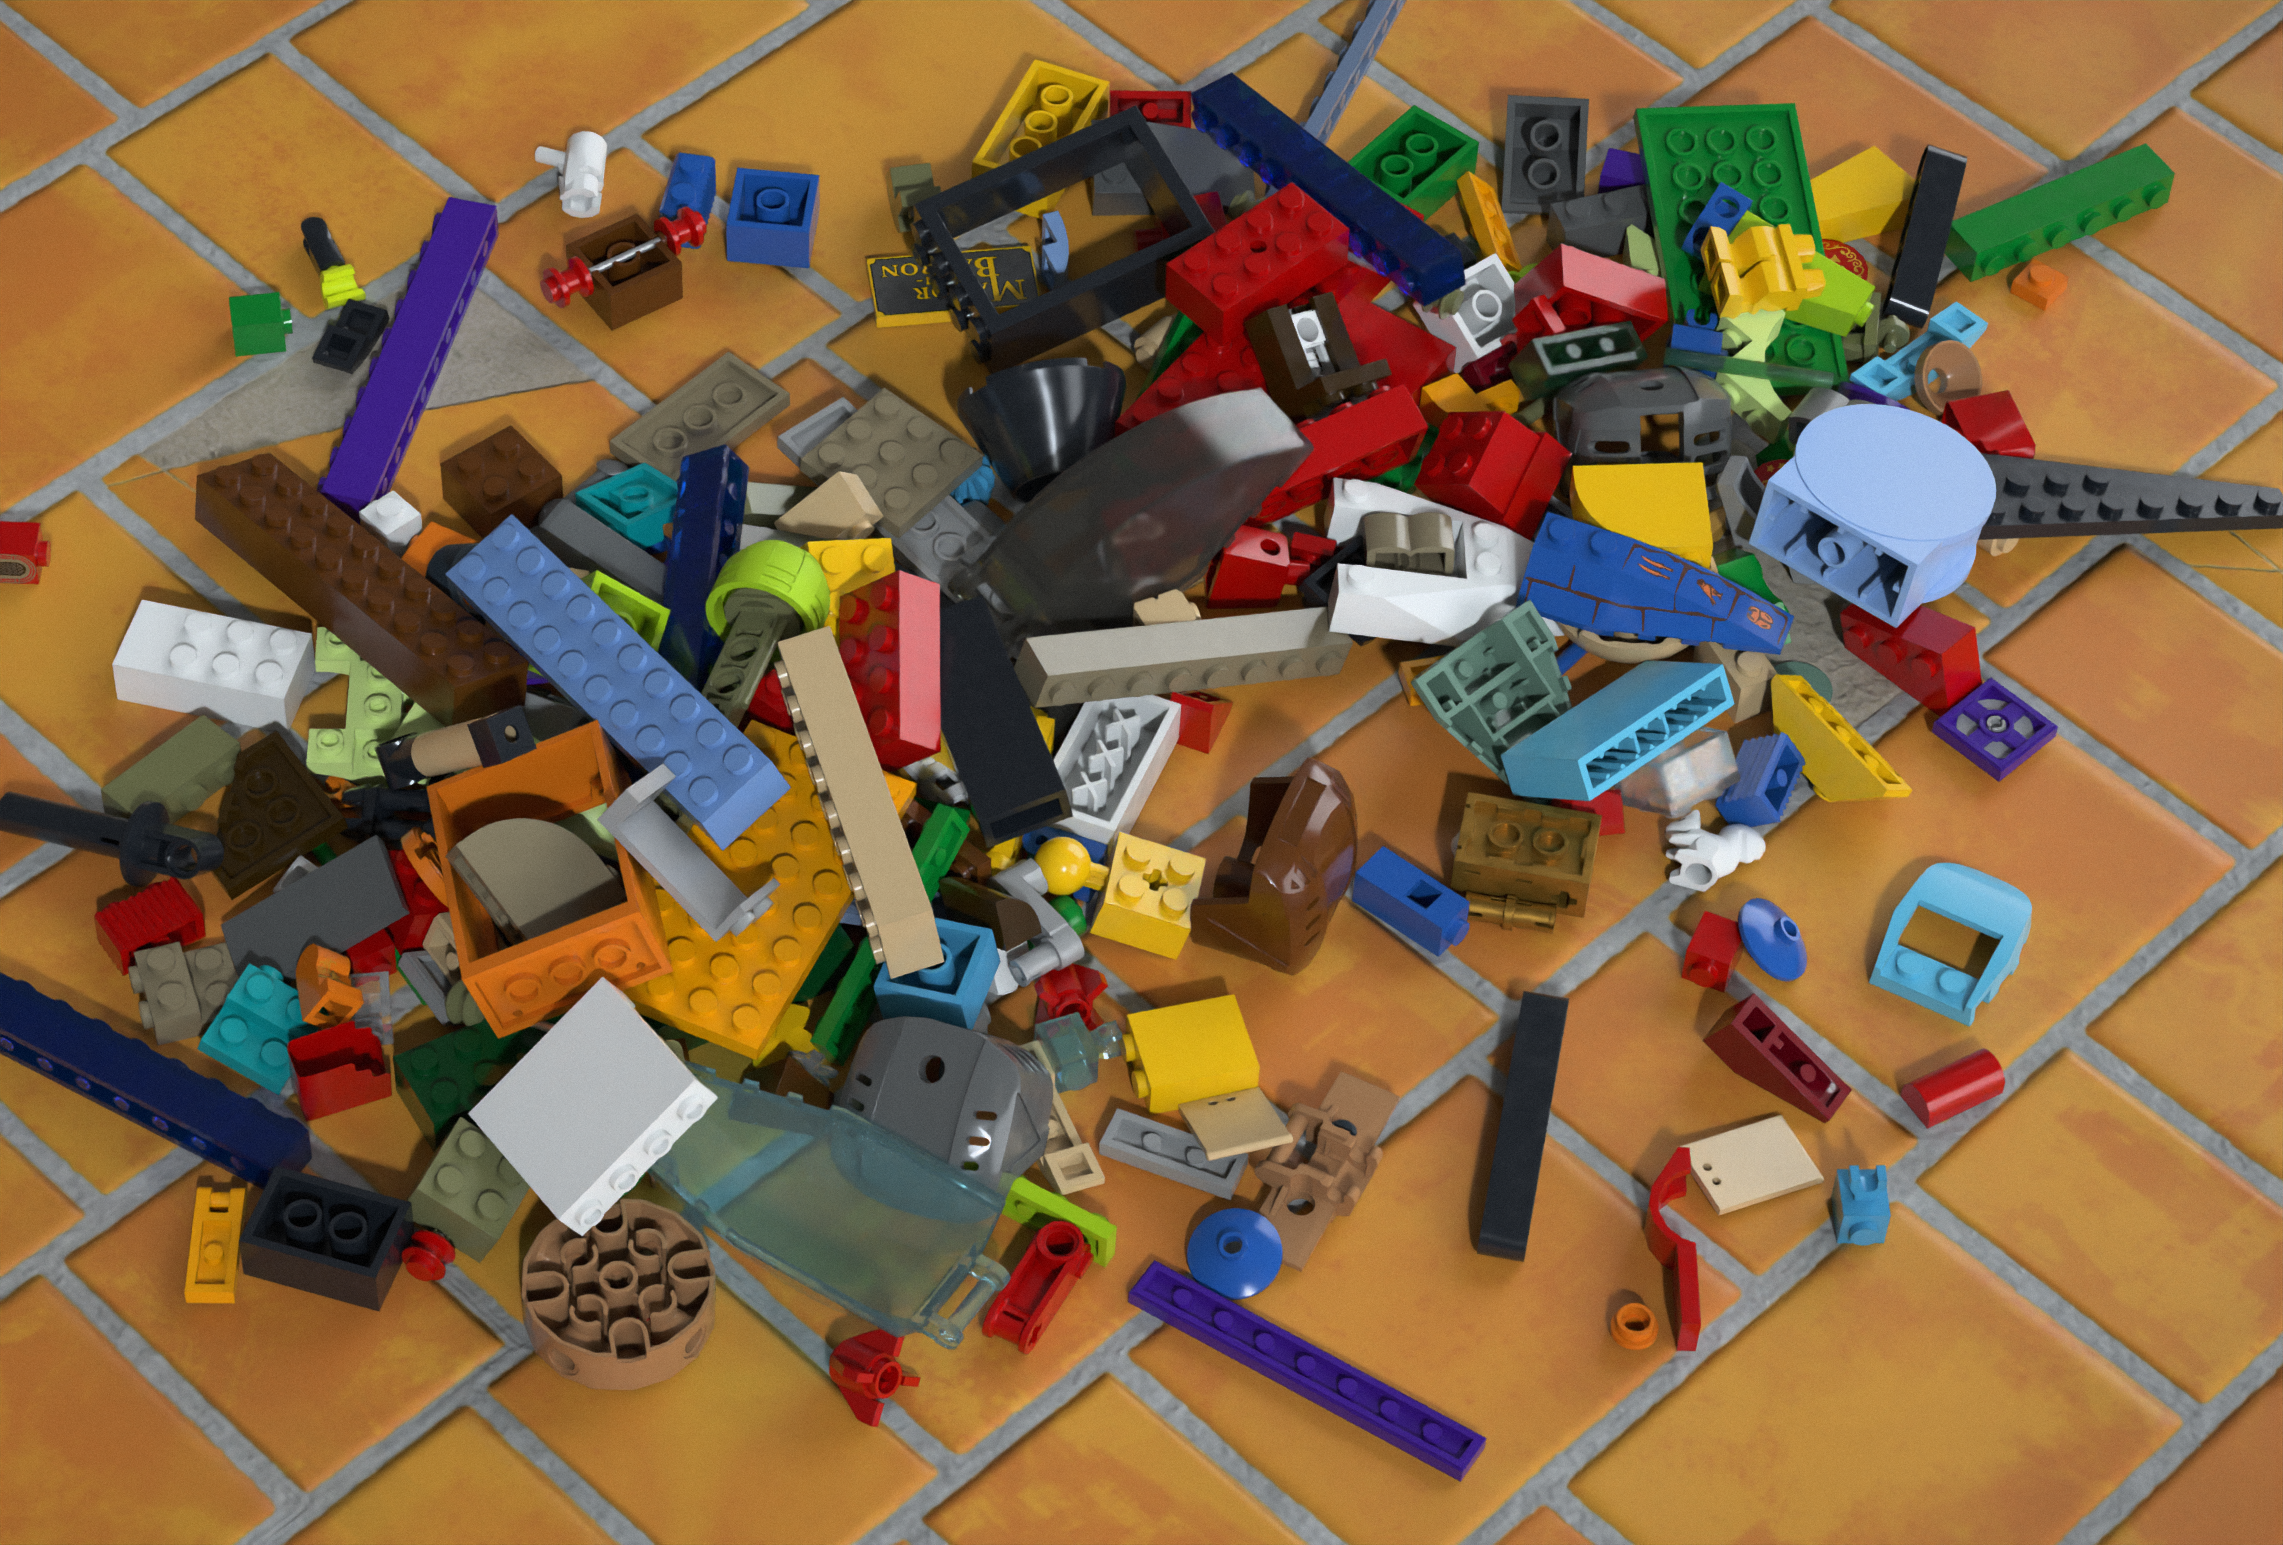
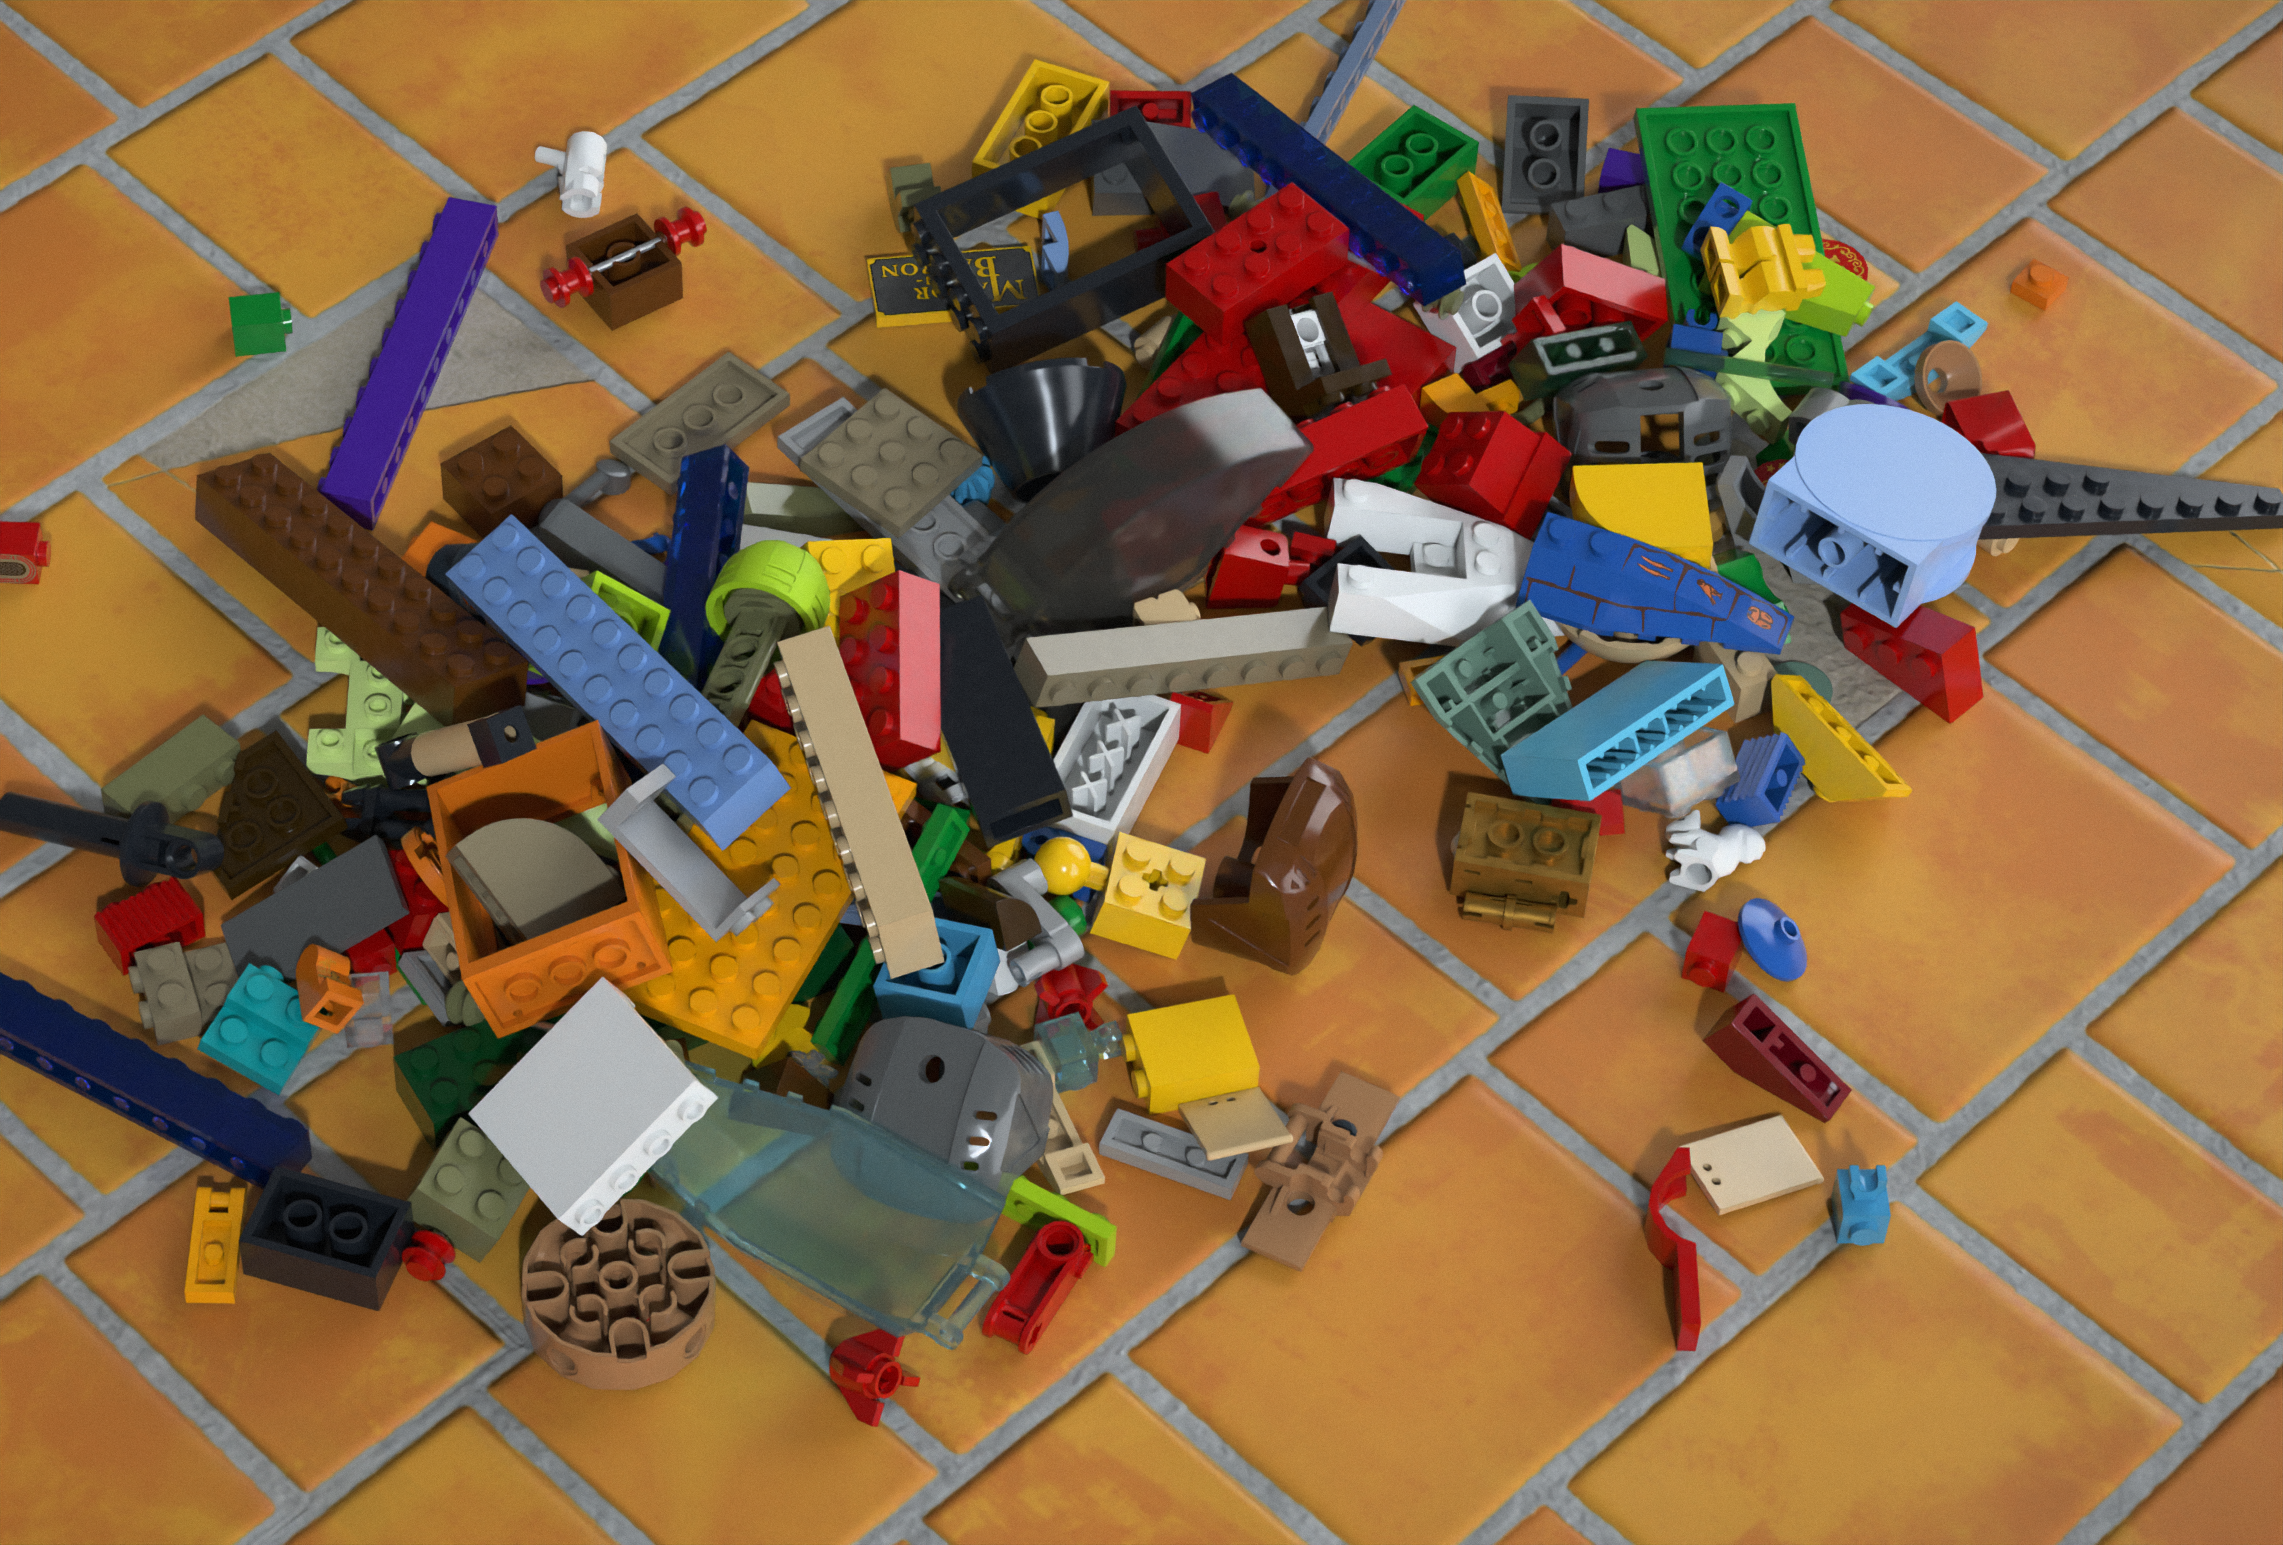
(214, 666): white brick -> none
(335, 277): piece -> none
(335, 1070): red piece -> none
(352, 338): black slope -> none
(391, 522): white brick -> none
(632, 504): teal plate -> none
(690, 185): blue brick -> none
(773, 218): blue brick -> none
(834, 511): tan slope -> none
(1241, 1273): blue dish -> none
(1307, 1370): dark purple tile -> none
(1410, 543): dark tan brick -> none
(1411, 901): blue brick -> none
(1523, 1127): black beam -> none
(1638, 1317): orange plate -> none
(1862, 197): yellow slope -> none
(1886, 333): olive hips -> none
(1924, 236): black beam -> none
(1955, 1087): red brick -> none
(1968, 899): medium azure slope -> none
(1994, 729): dark purple piece -> none
(2059, 212): green brick -> none

